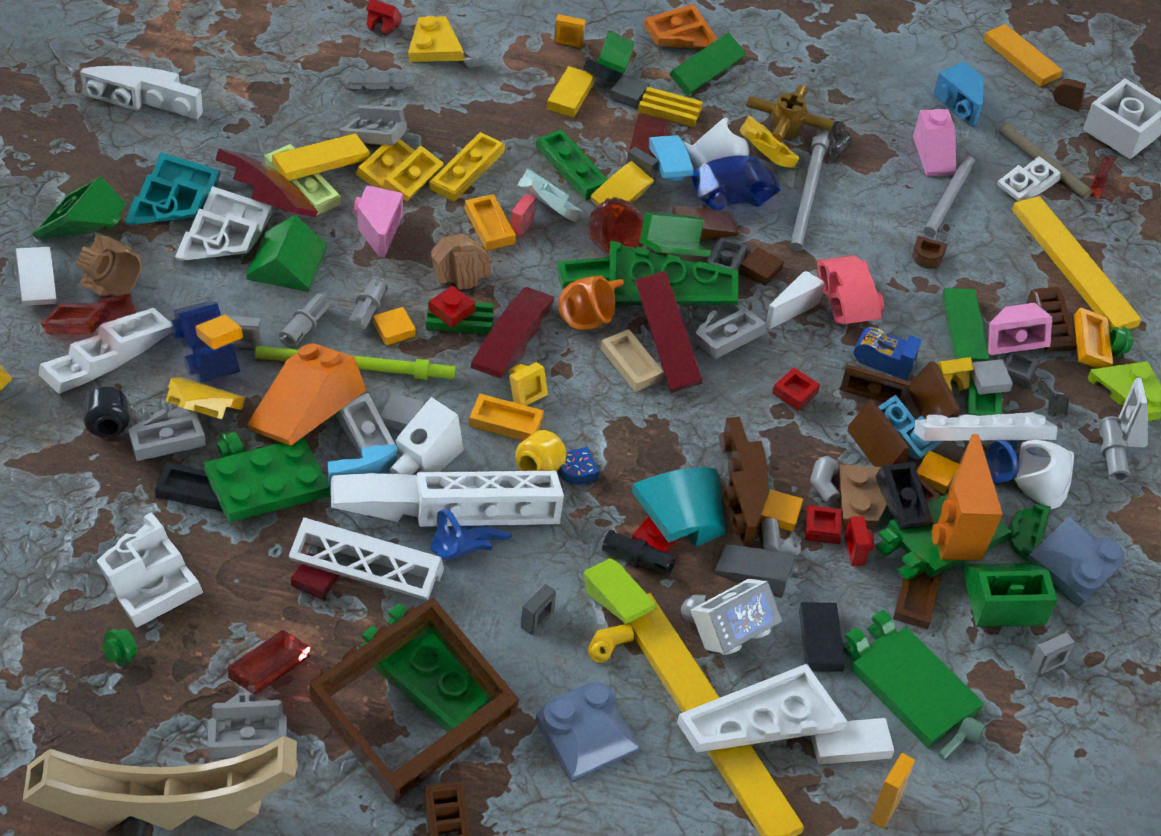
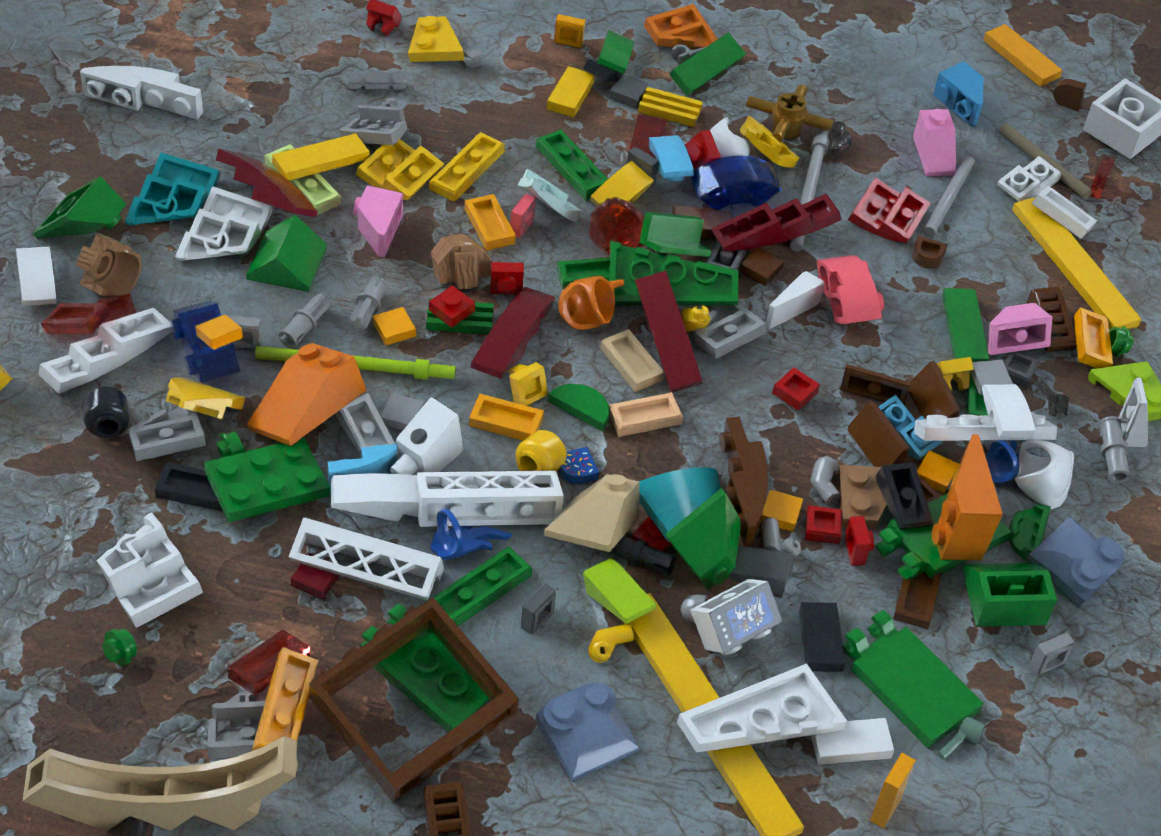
(286, 698): none -> light orange tile
(483, 585): none -> green tile
(506, 278): none -> red plate
(582, 403): none -> green tile
(599, 514): none -> tan slope
(645, 414): none -> light nougat tile
(683, 53): none -> light grey hand
(695, 318): none -> yellow arm
(702, 149): none -> red plate
(708, 539): none -> green slope
(772, 226): none -> dark red slope
(887, 352): blue leg -> none
(889, 212): none -> slope
(1009, 411): none -> white slope
(1064, 212): none -> white tile

